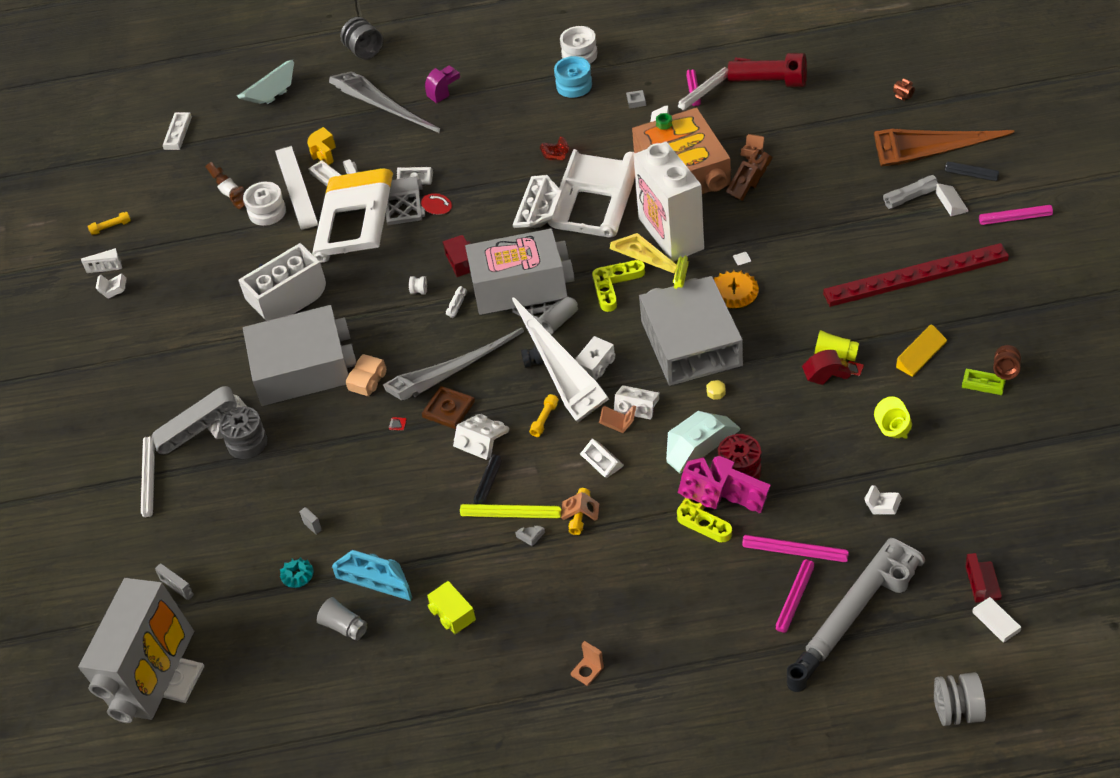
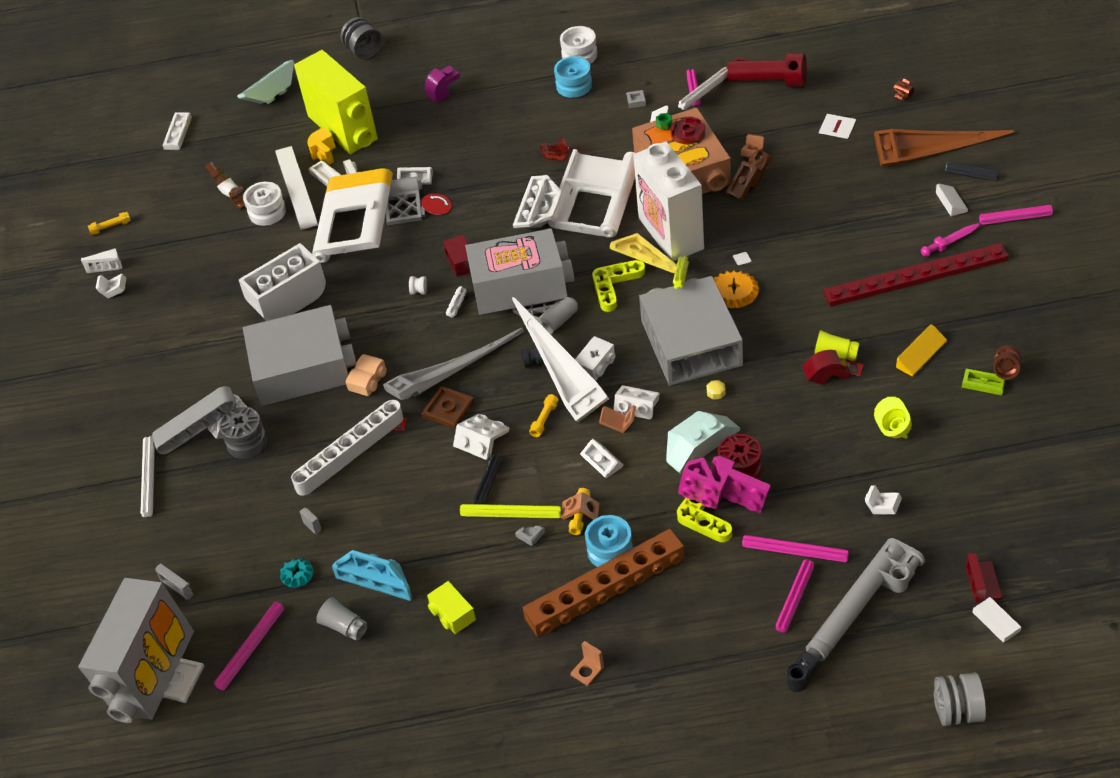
(249, 646): none -> dark pink axle
(336, 101): none -> neon yellow brick
(347, 447): none -> white beam
(362, 89): light grey plate -> none
(593, 582): none -> dark orange brick
(607, 538): none -> medium azure wheel
(687, 130): none -> dark red tile
(837, 126): none -> white sticker
(911, 191): light grey axle -> none
(941, 243): none -> dark pink sword

